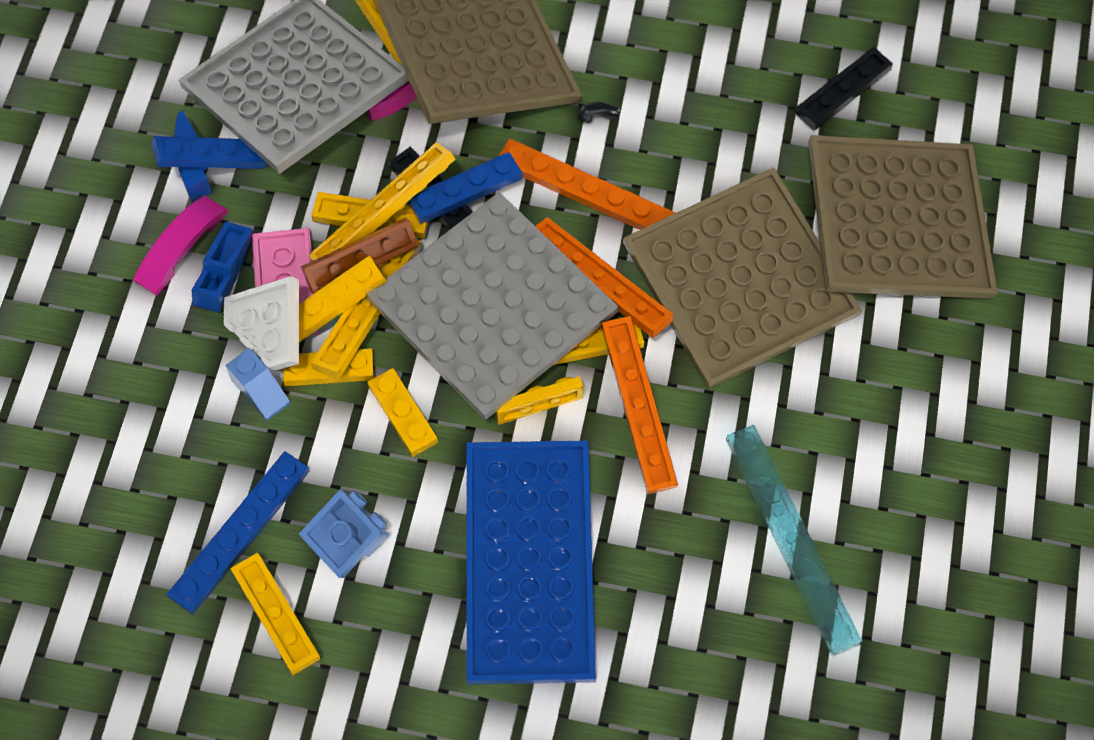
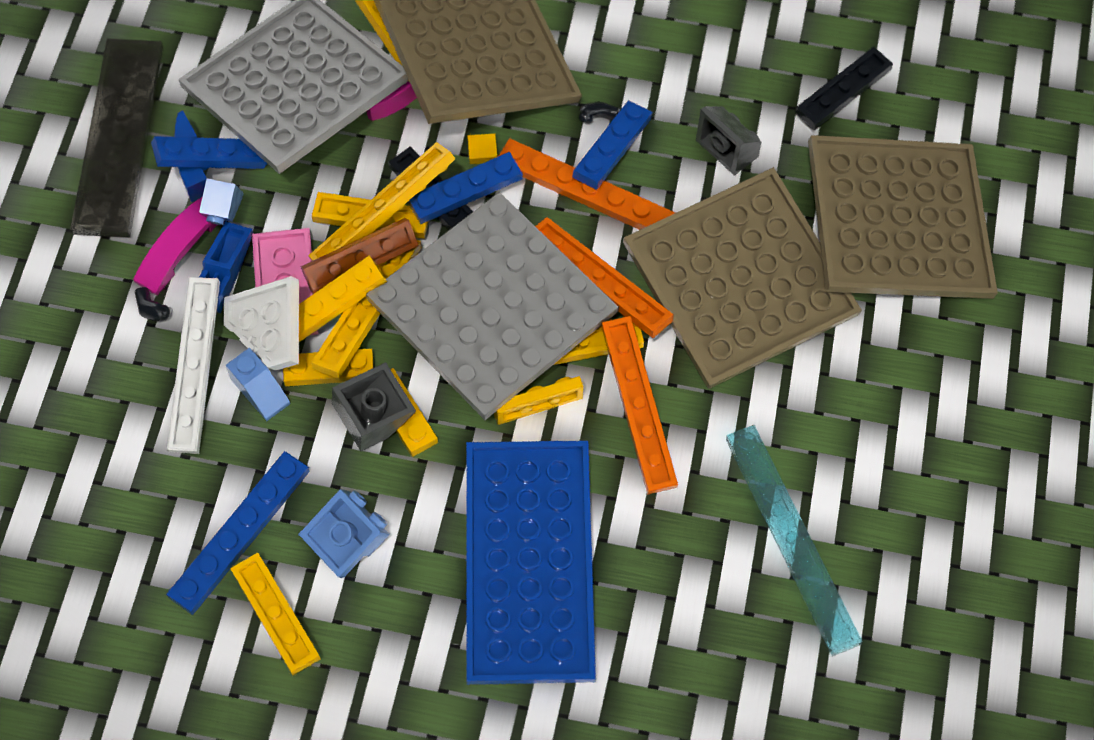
(117, 138): none -> clear smoke plate
(150, 309): none -> black arm
(193, 365): none -> white tile
(220, 201): none -> slope
(372, 406): none -> dark grey slope
(482, 148): none -> yellow tile
(612, 144): none -> blue plate
(727, 138): none -> dark grey slope

